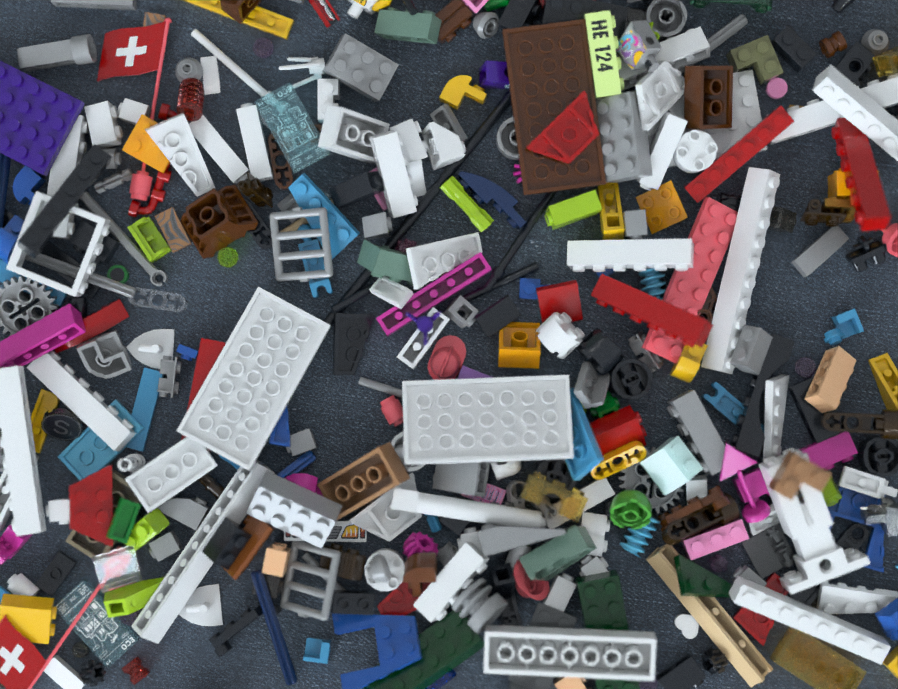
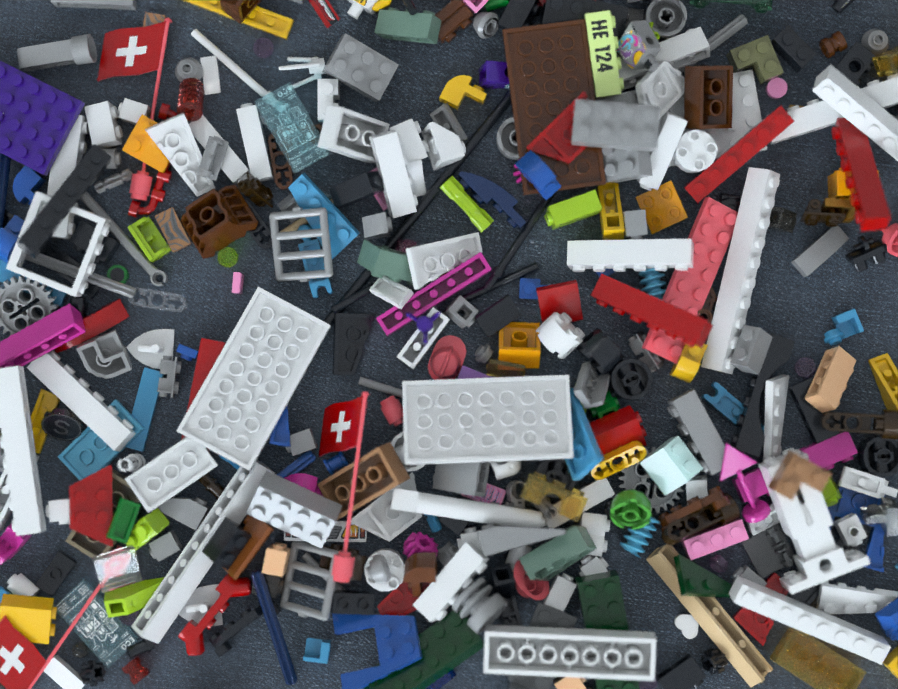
(139, 648): none -> black pin
(193, 632): none -> red plate
(212, 158): none -> light grey hinge
(237, 285): none -> bright pink tile
(336, 463): none -> blue bush
(340, 432): none -> flag
(483, 353): none -> light grey plate
(504, 369): none -> clear yellow piece
(538, 174): none -> blue brick
(616, 125): none -> light grey brick
(850, 530): none -> white brick

